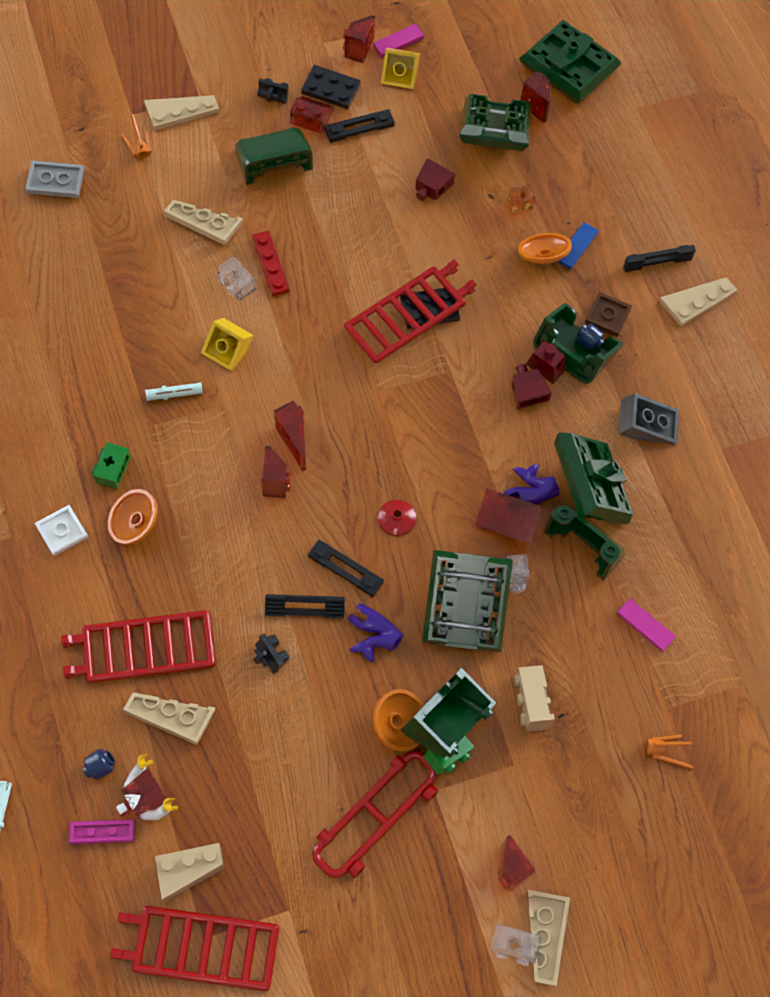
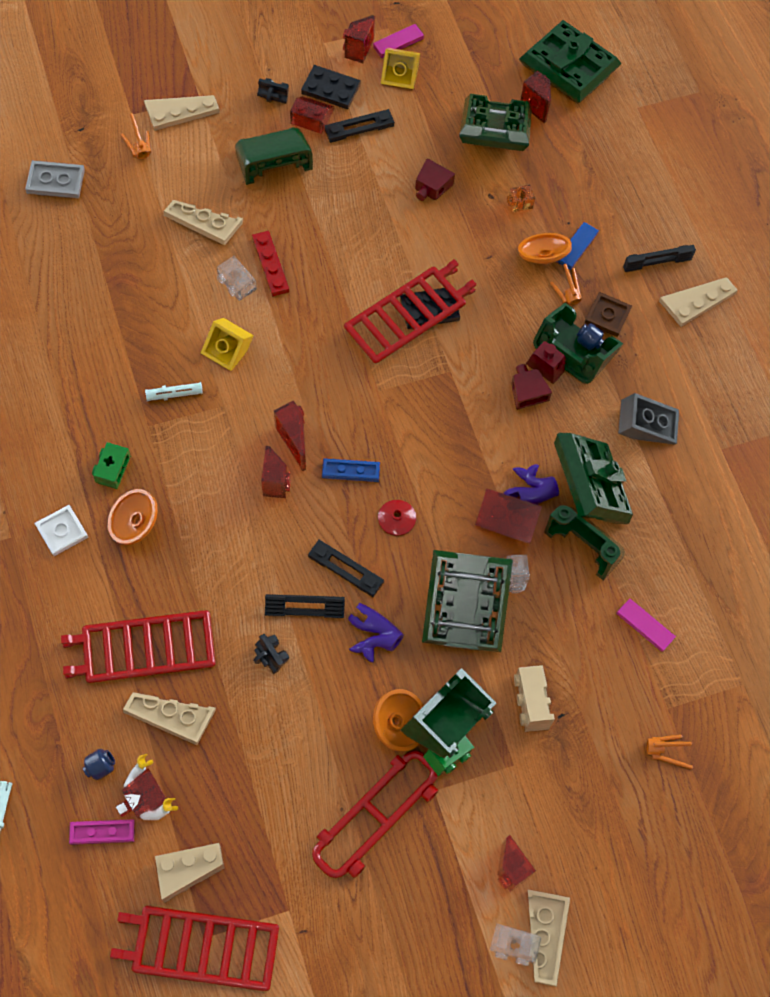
(350, 470): none -> blue tile
(572, 294): none -> orange plant

